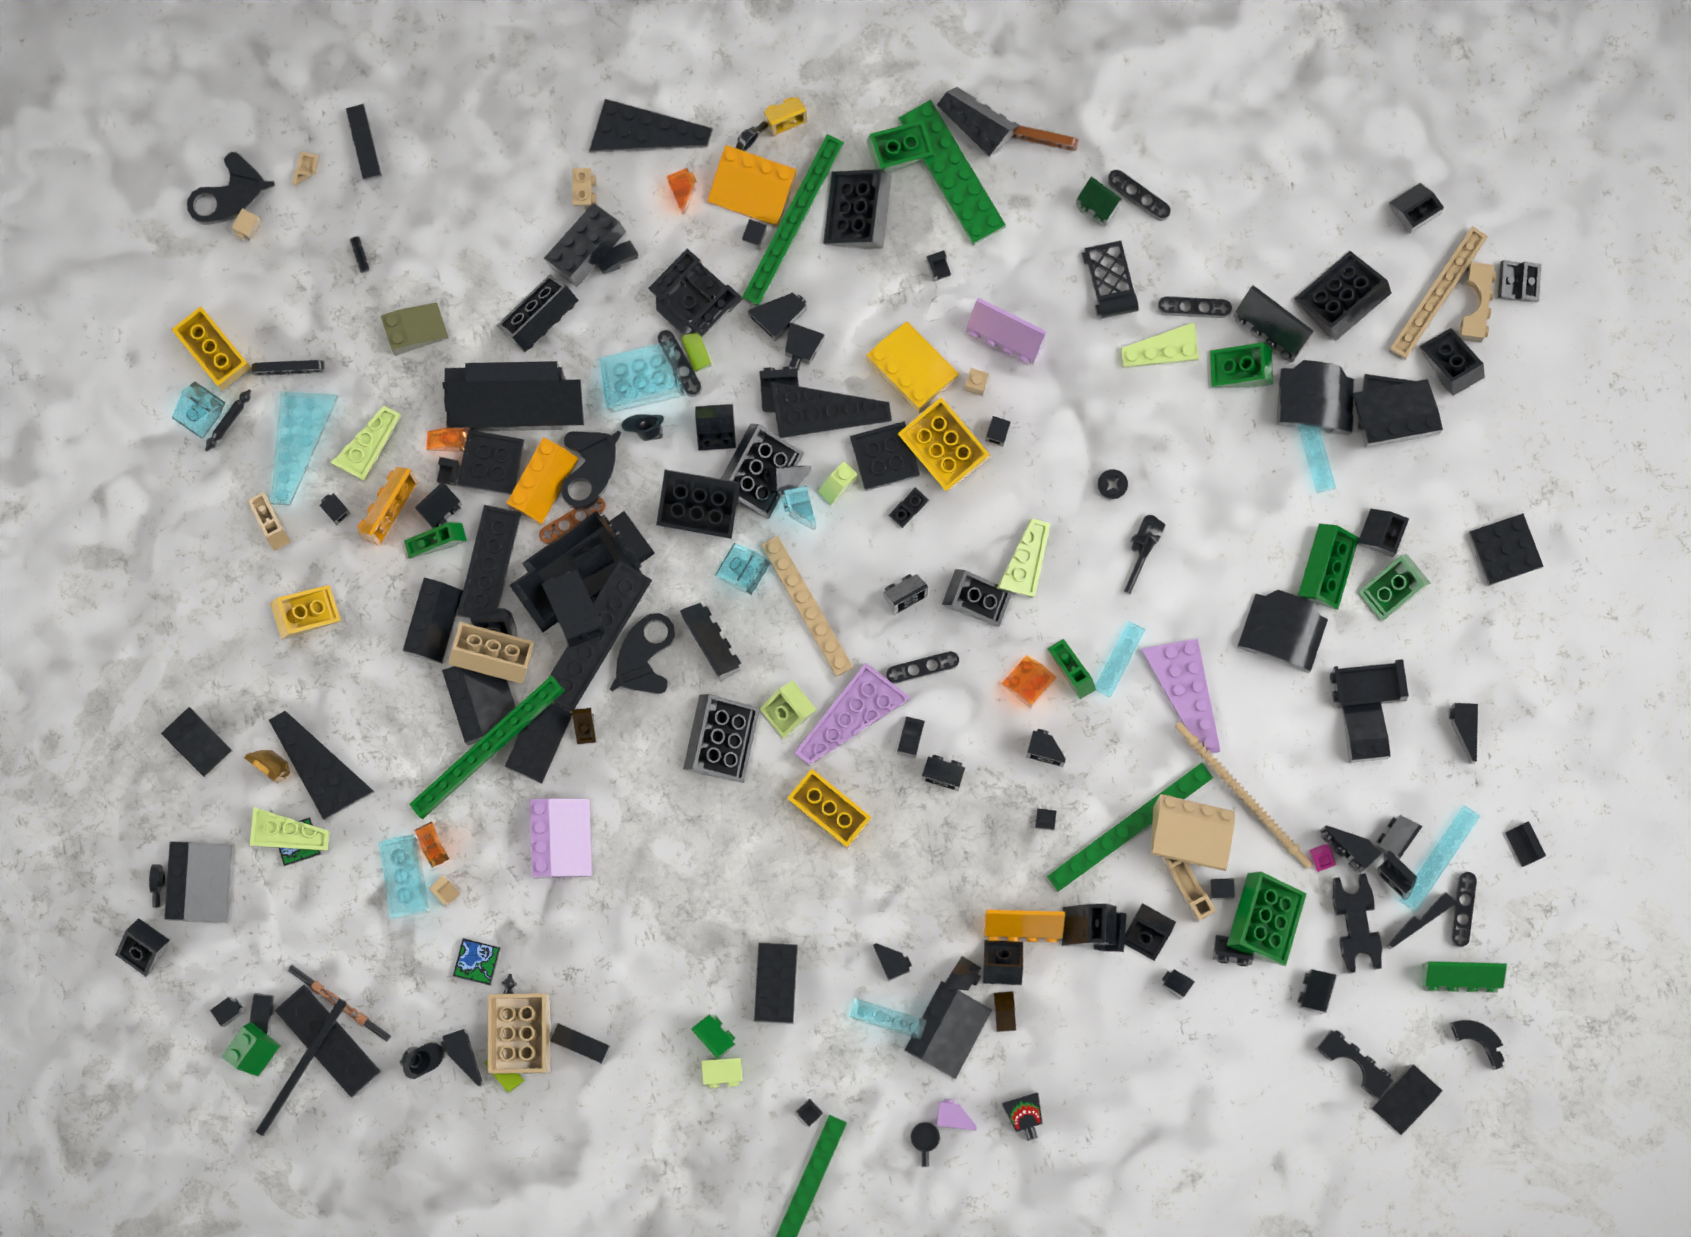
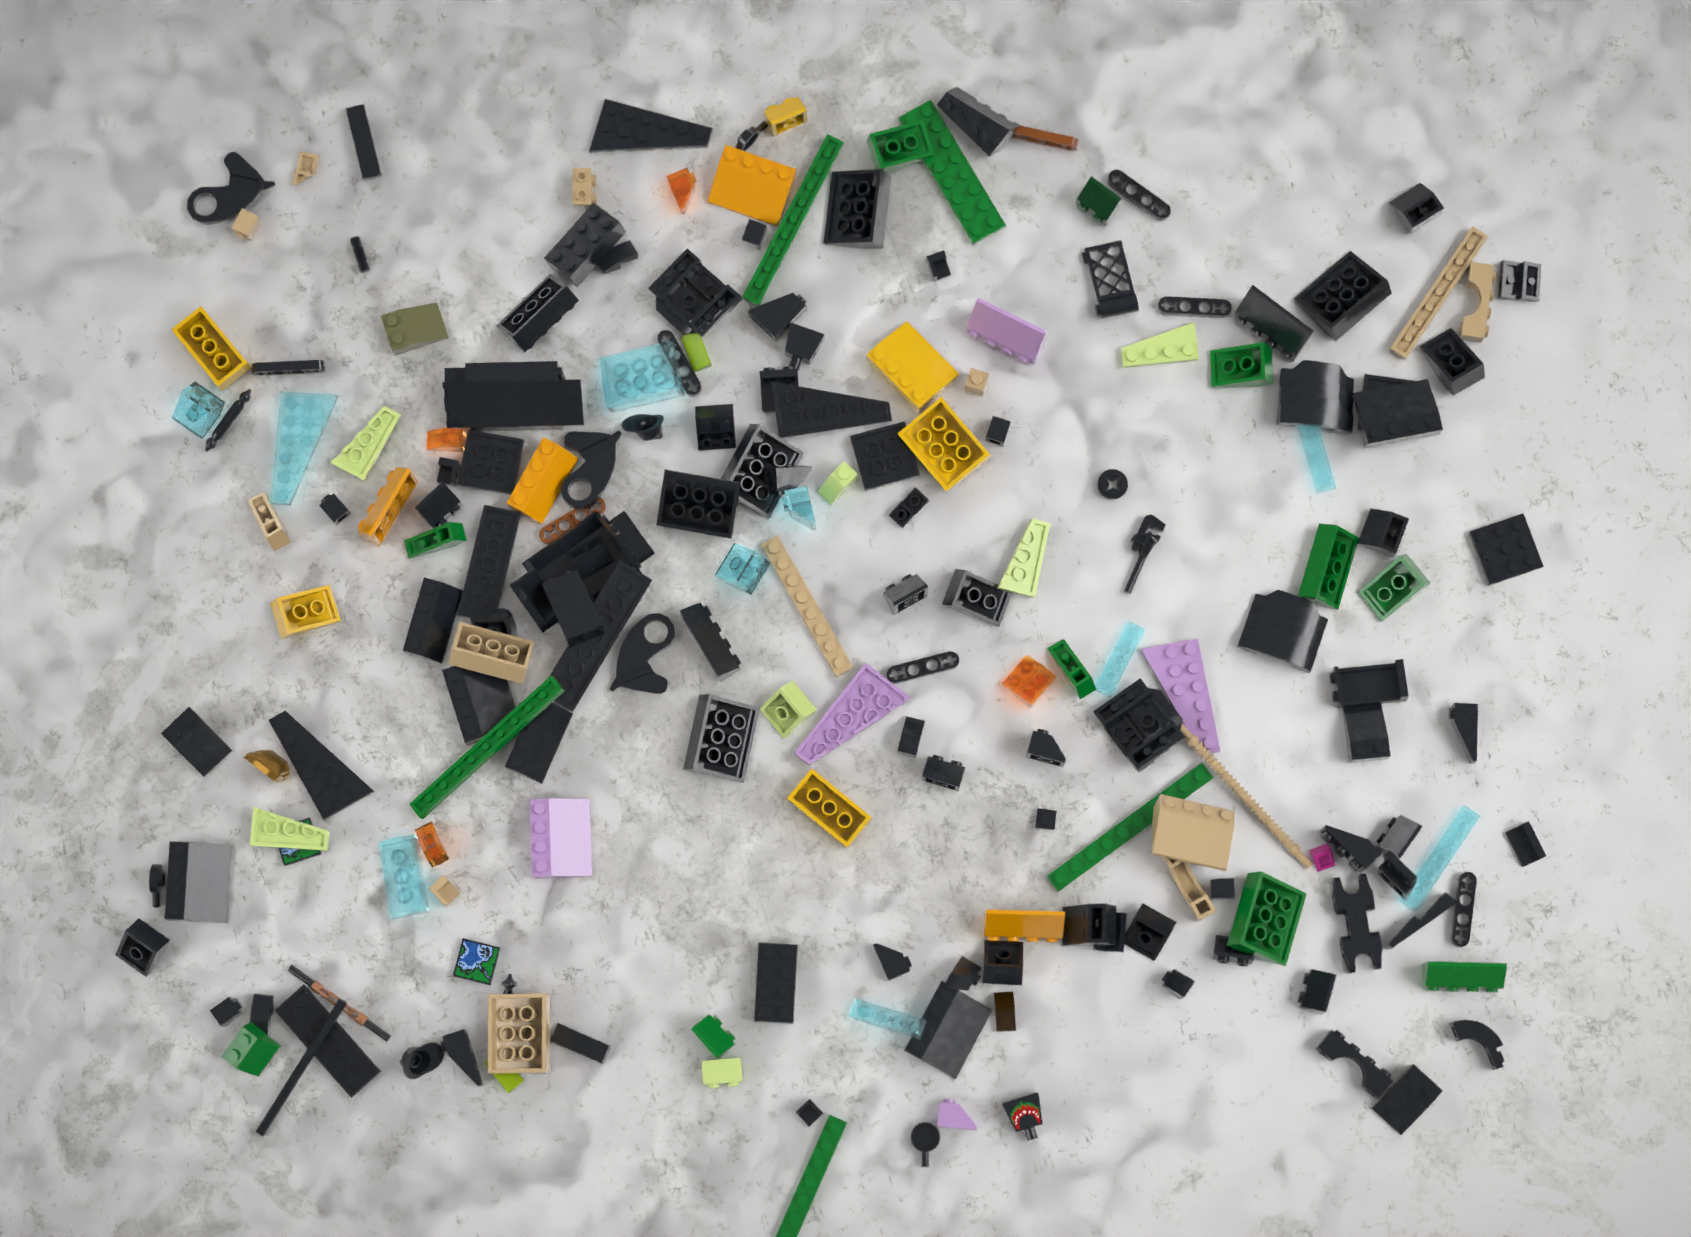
(584, 725): dark brown slope -> none
(1141, 723): none -> black slope

